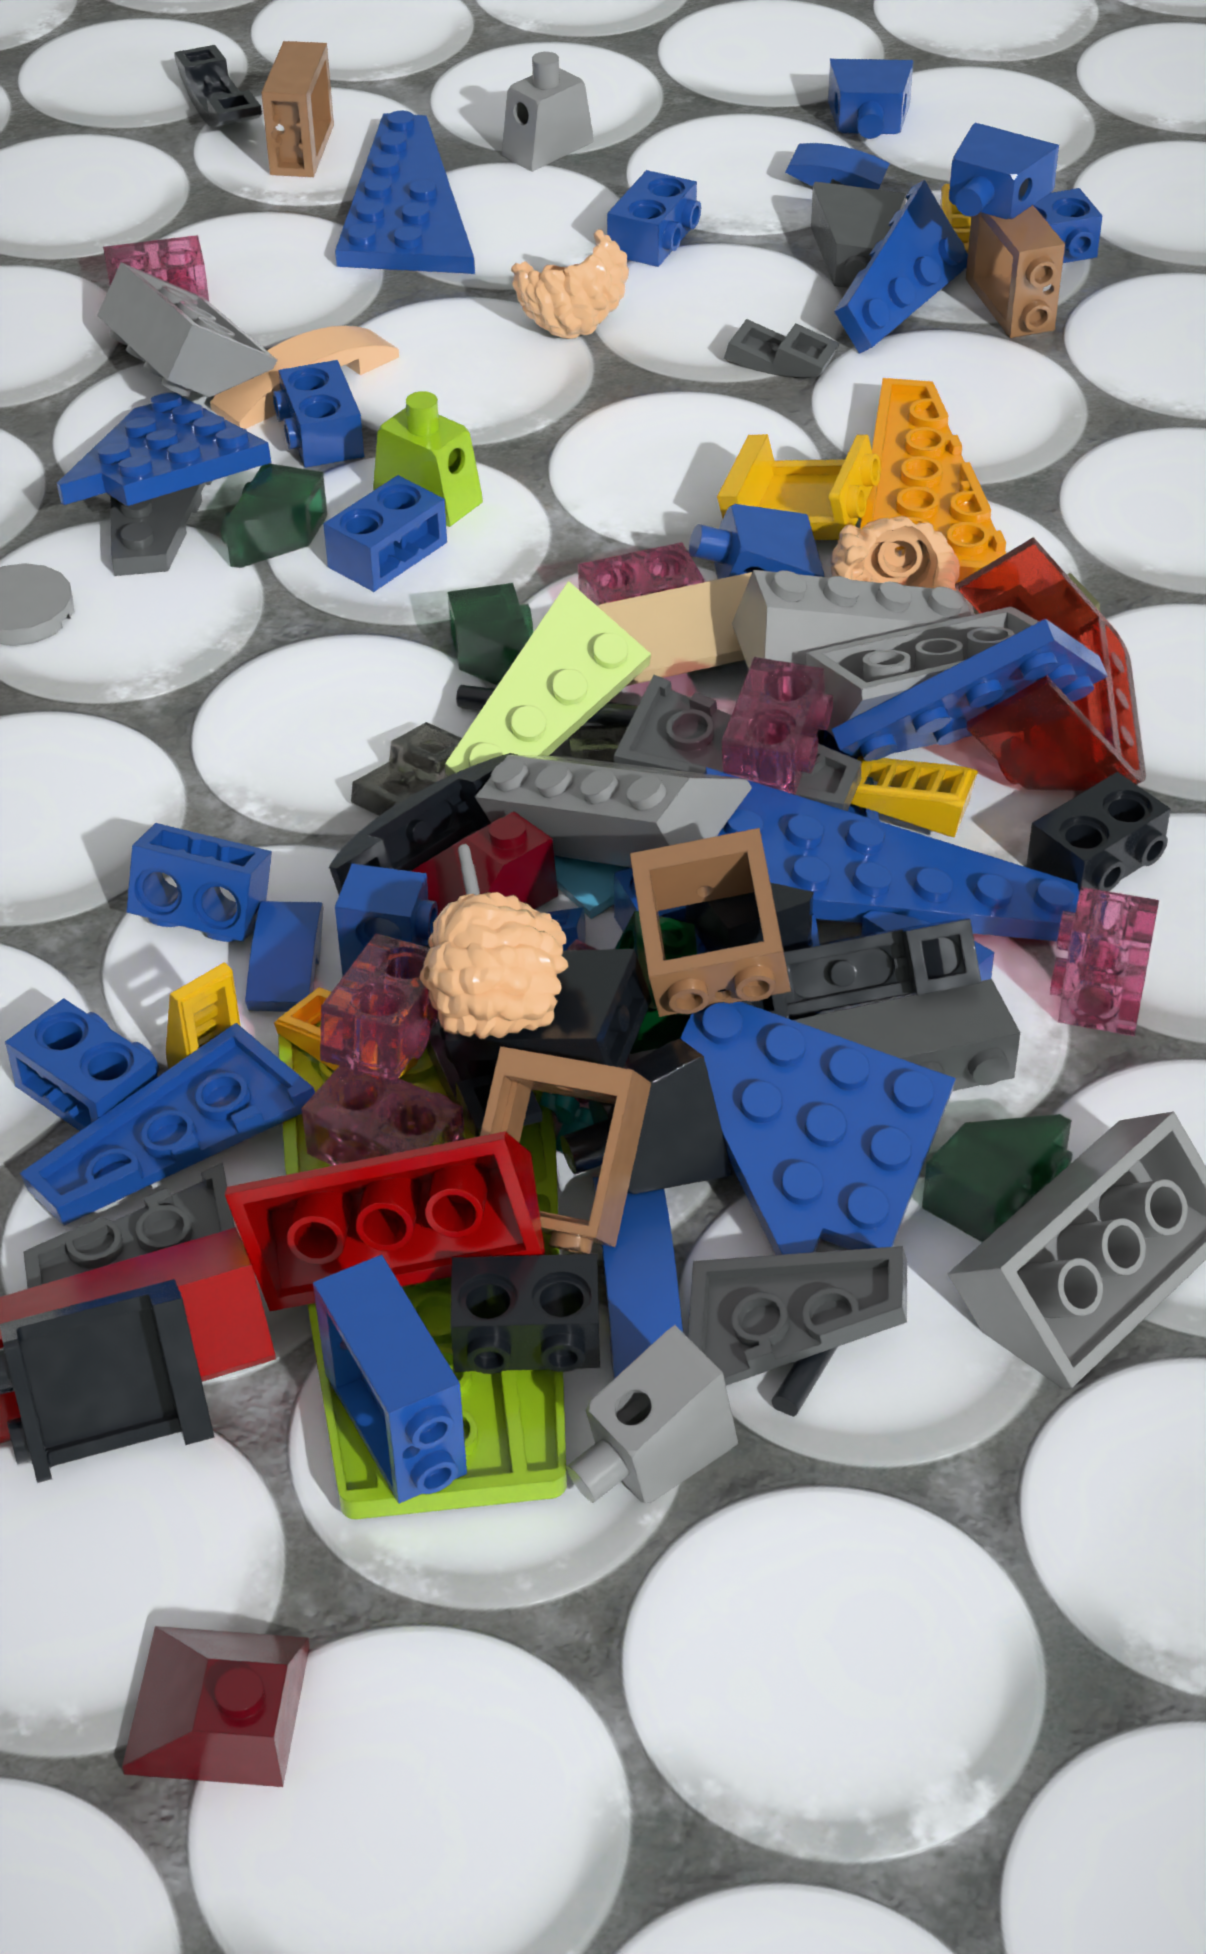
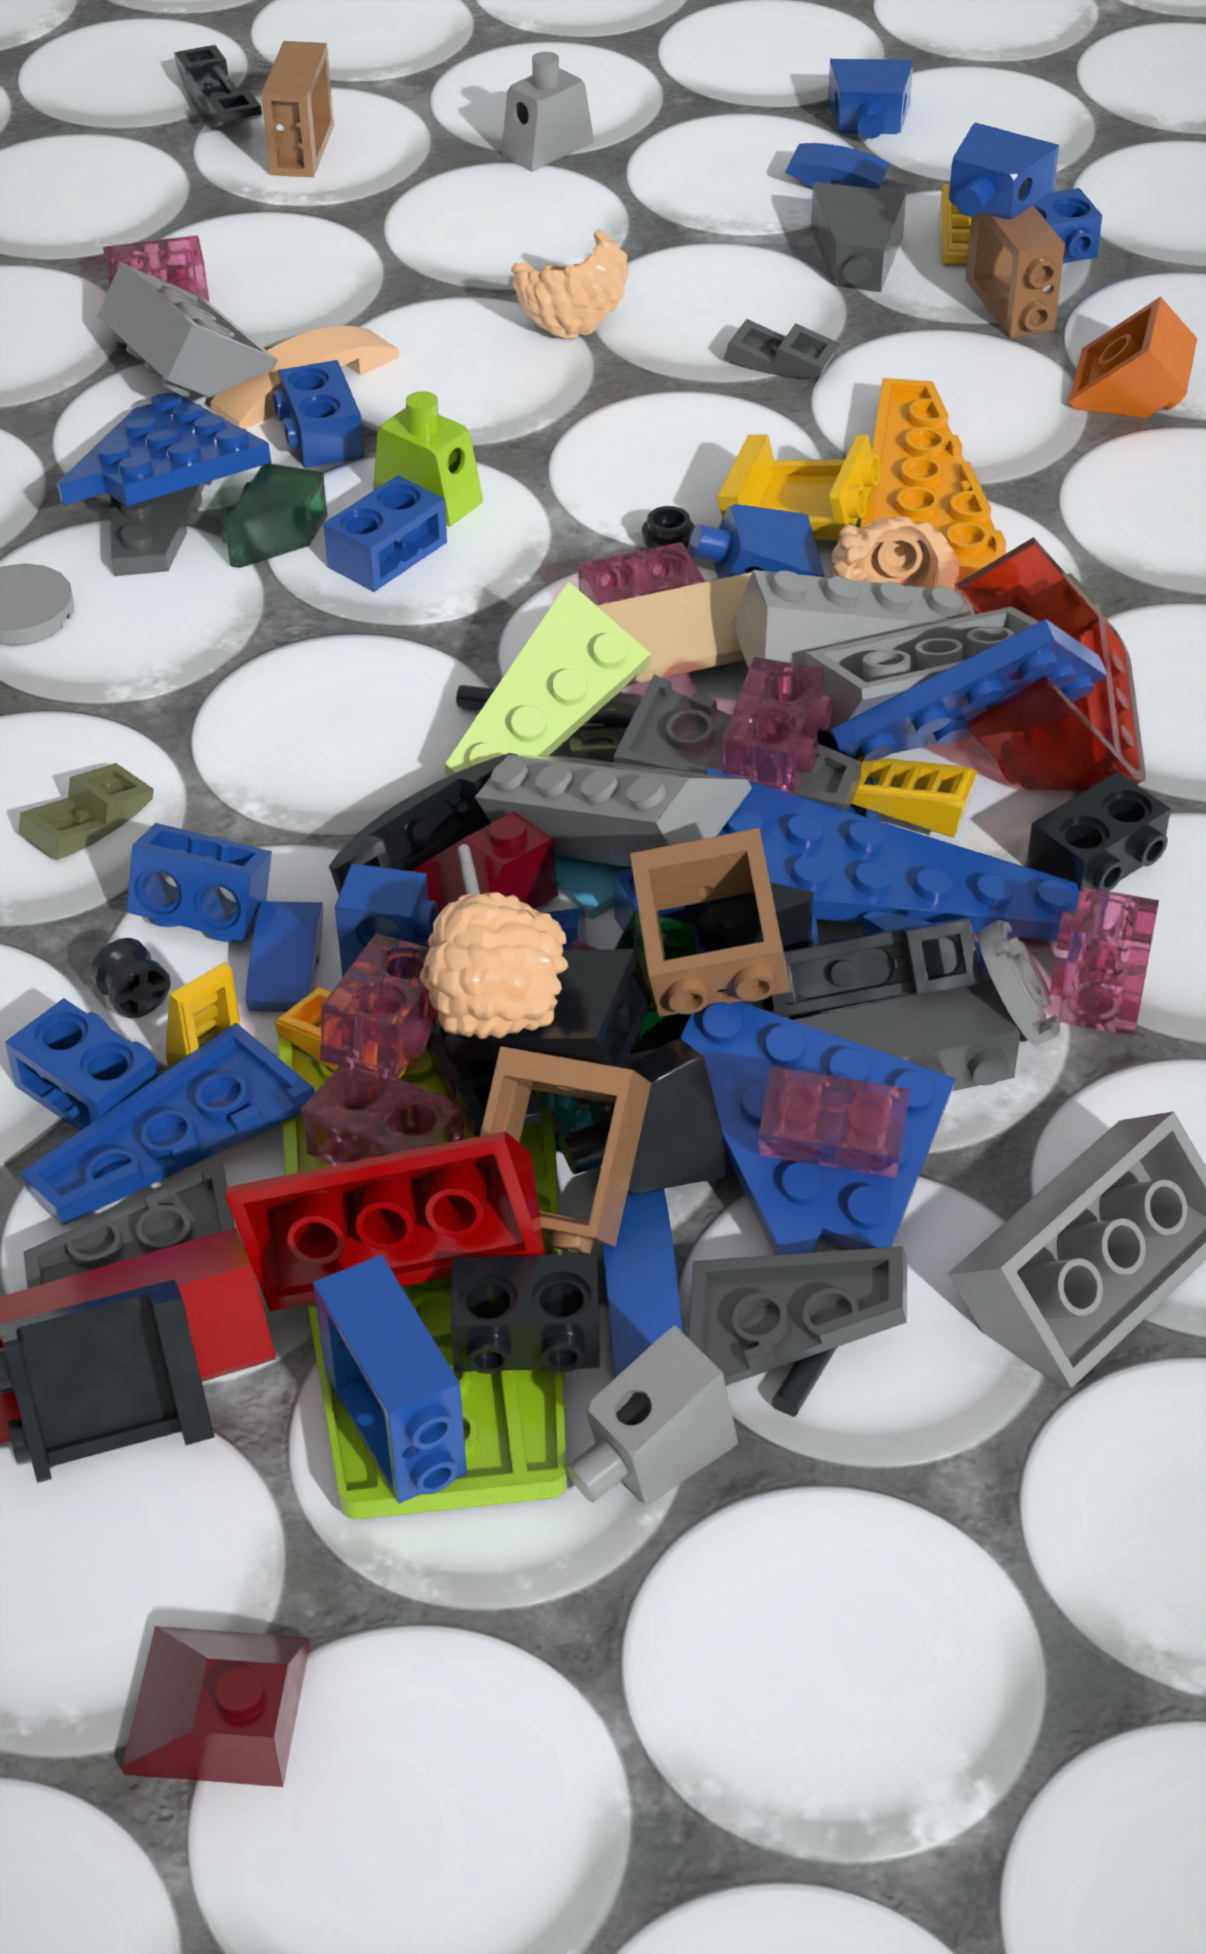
(94, 808): none -> olive slope
(130, 978): none -> black wheel
(404, 205): blue wing -> none
(413, 764): clear smoke slope -> none
(488, 629): clear green slope -> none
(654, 217): blue brick -> none
(667, 526): none -> black plate
(833, 1121): none -> clear pink brick
(904, 271): blue wing -> none
(994, 1170): clear green slope -> none
(1018, 982): none -> light grey tile
(1136, 365): none -> orange slope

